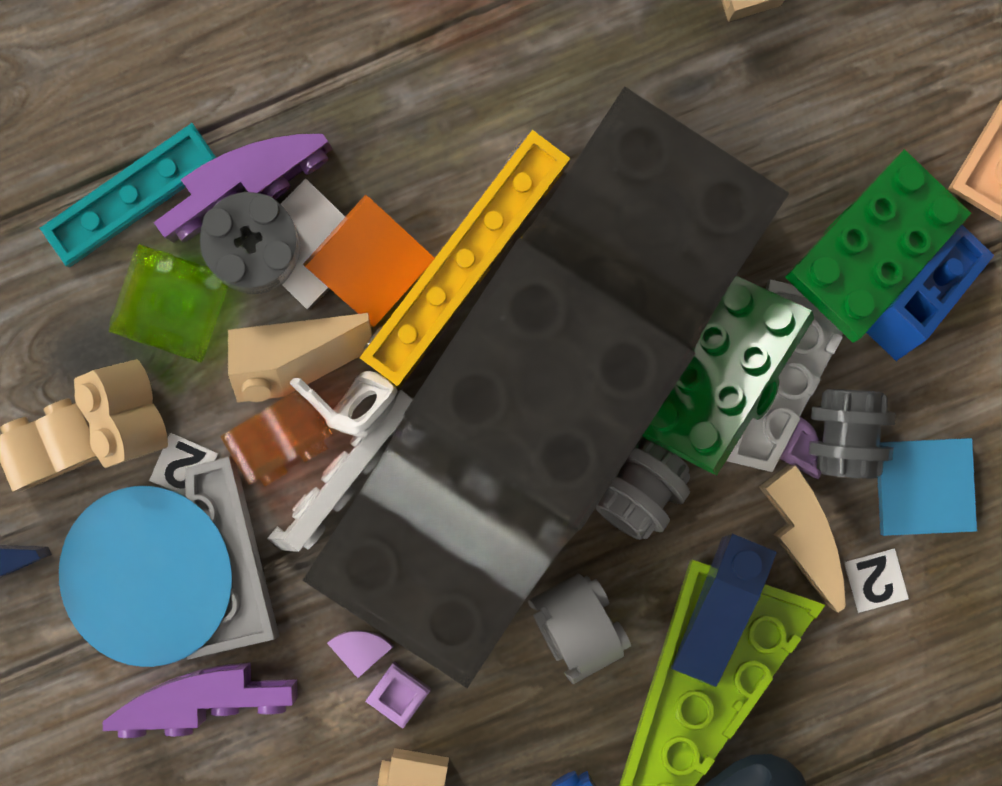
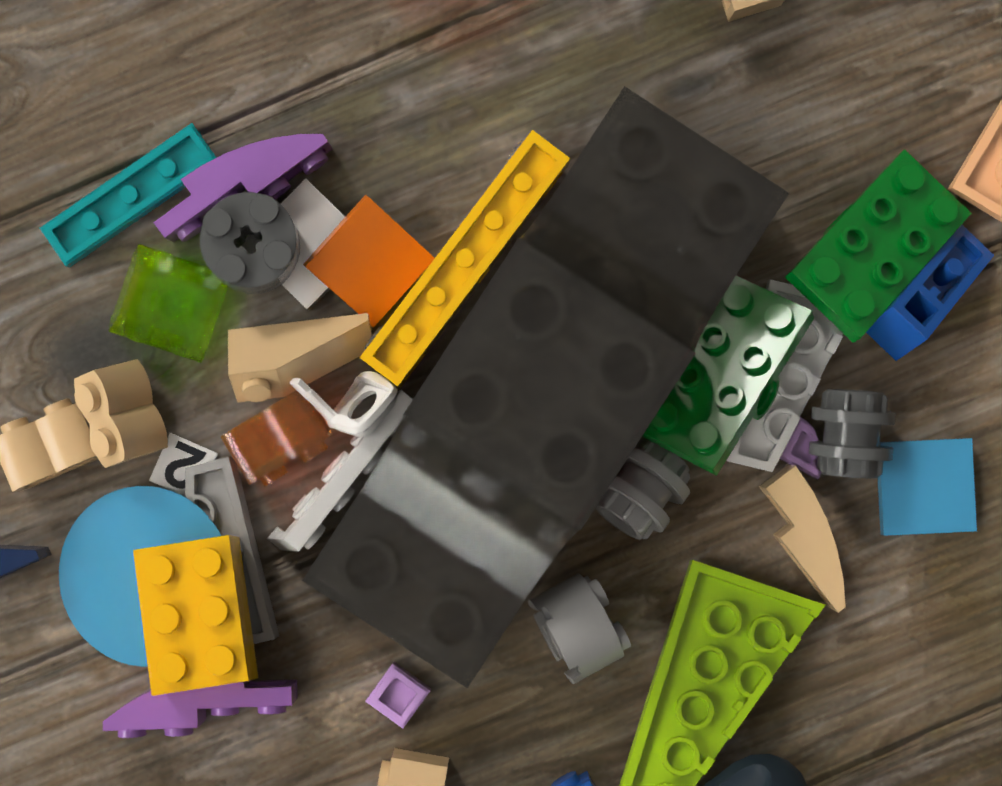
(195, 614): none -> yellow brick
(359, 649): lavender tile -> none
(723, 608): dark blue slope -> none
(876, 580): white sticker -> none

